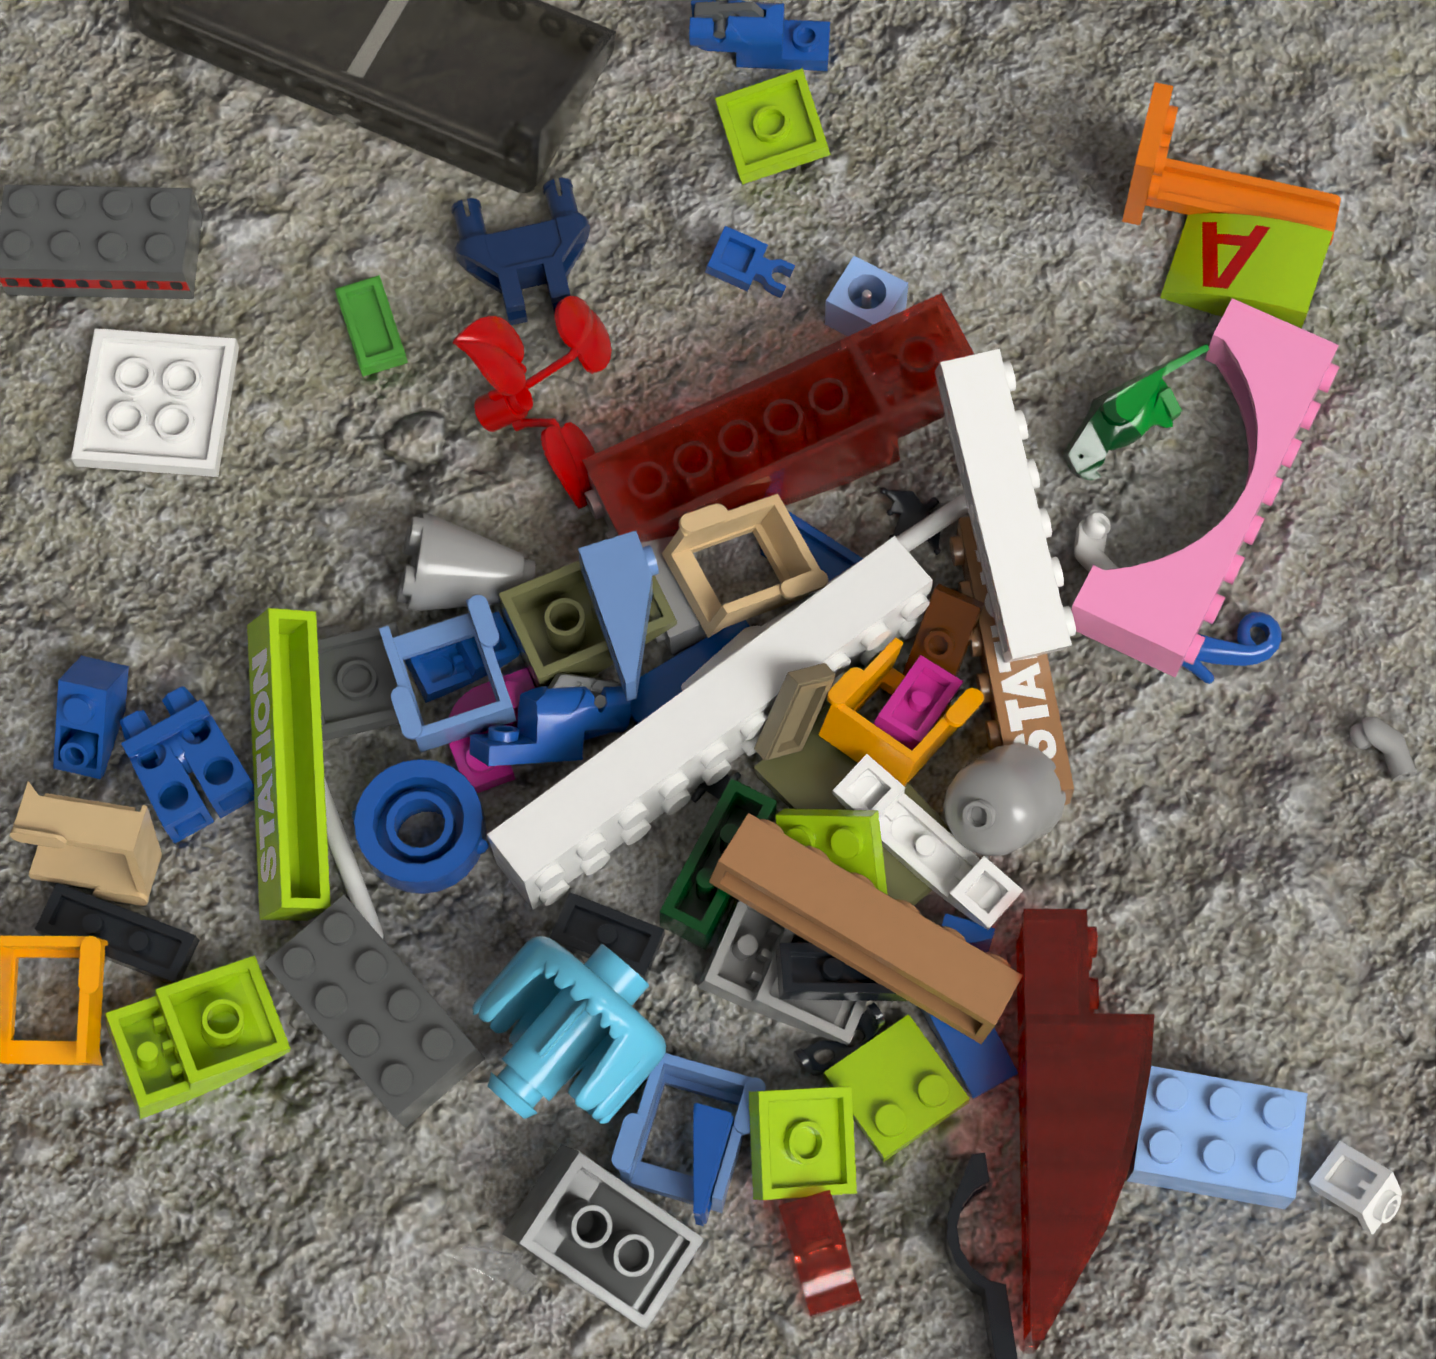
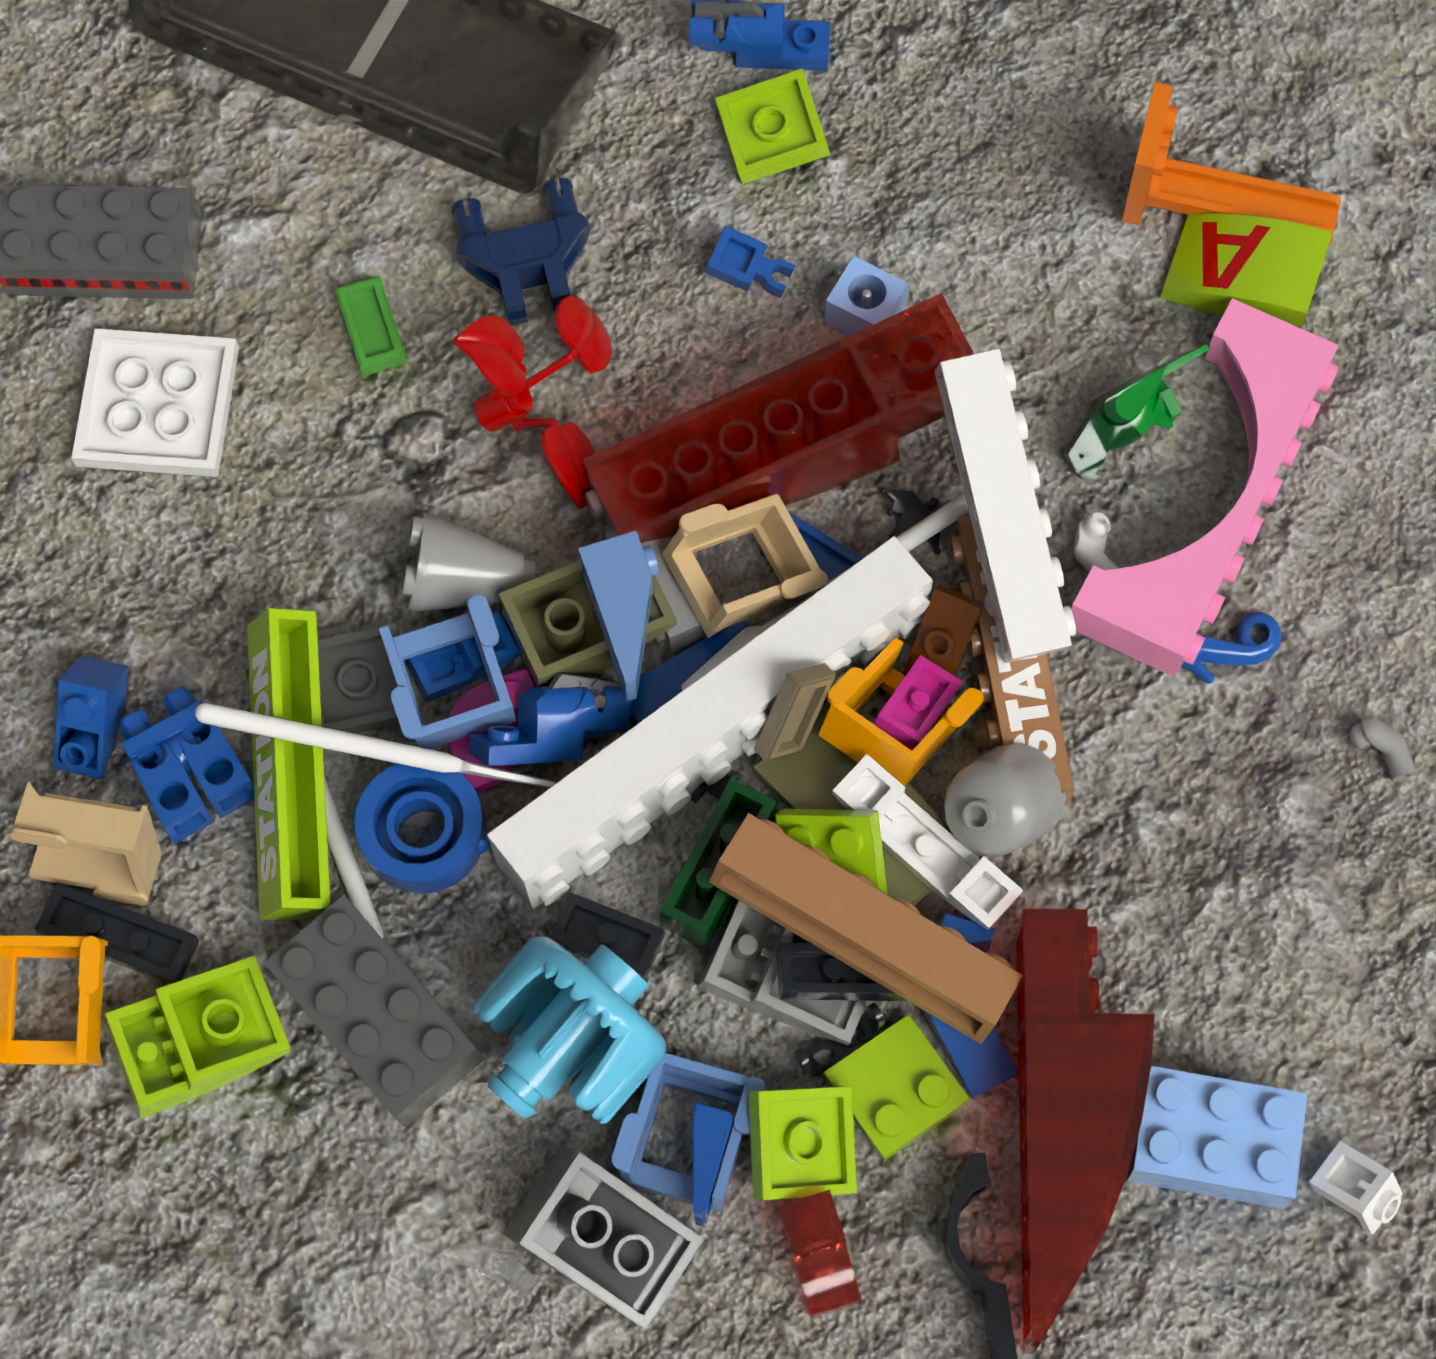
(353, 743): none -> white piece

